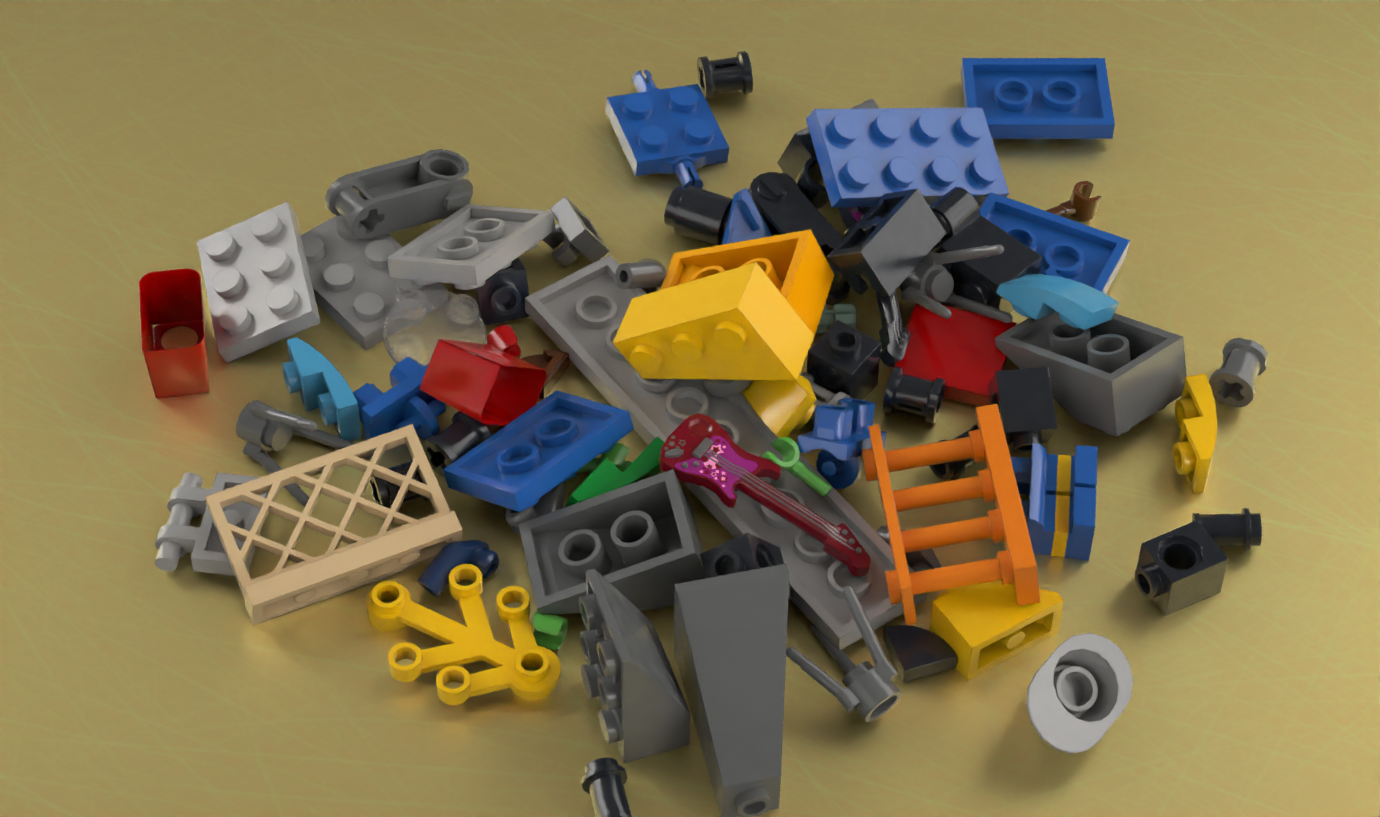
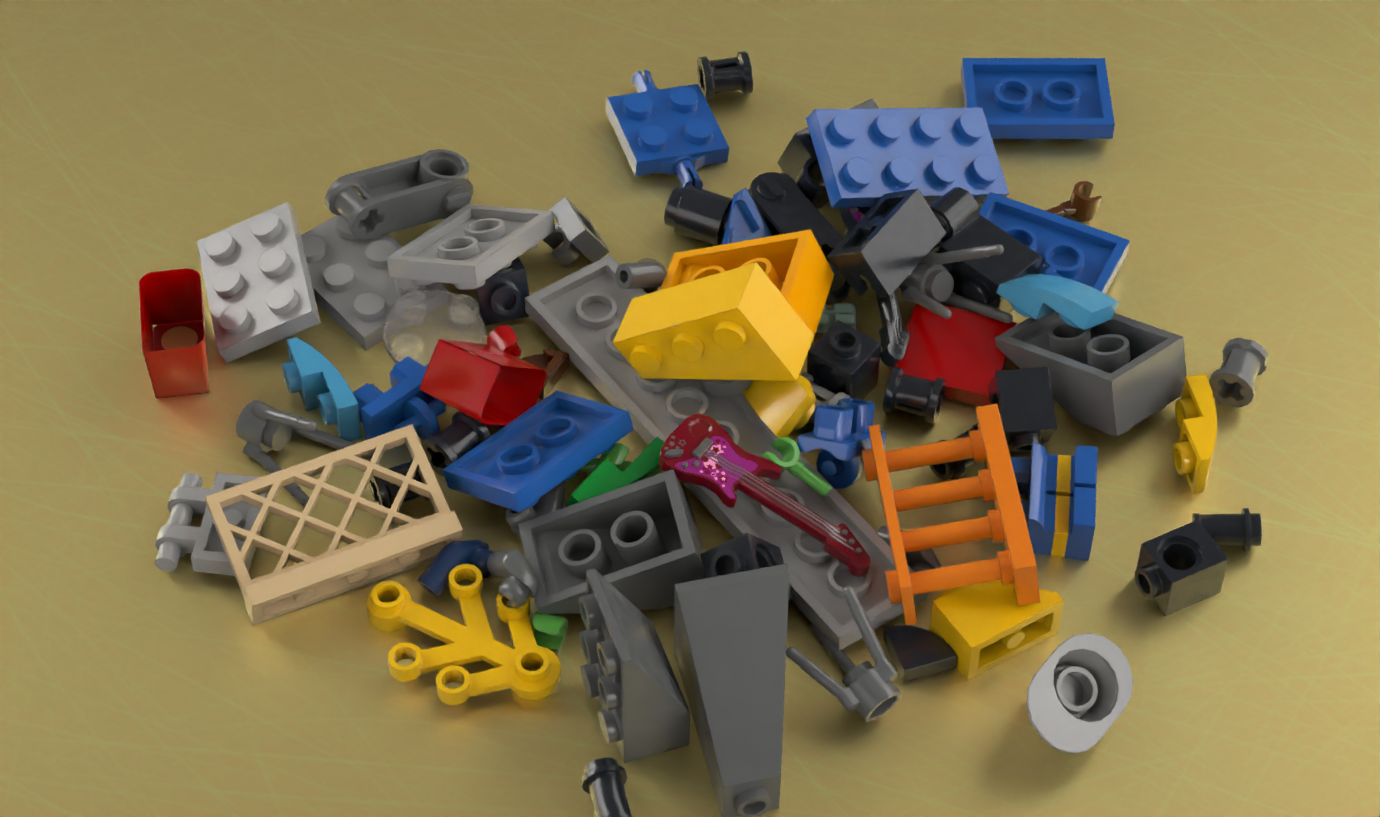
(520, 579): none -> dark grey arm

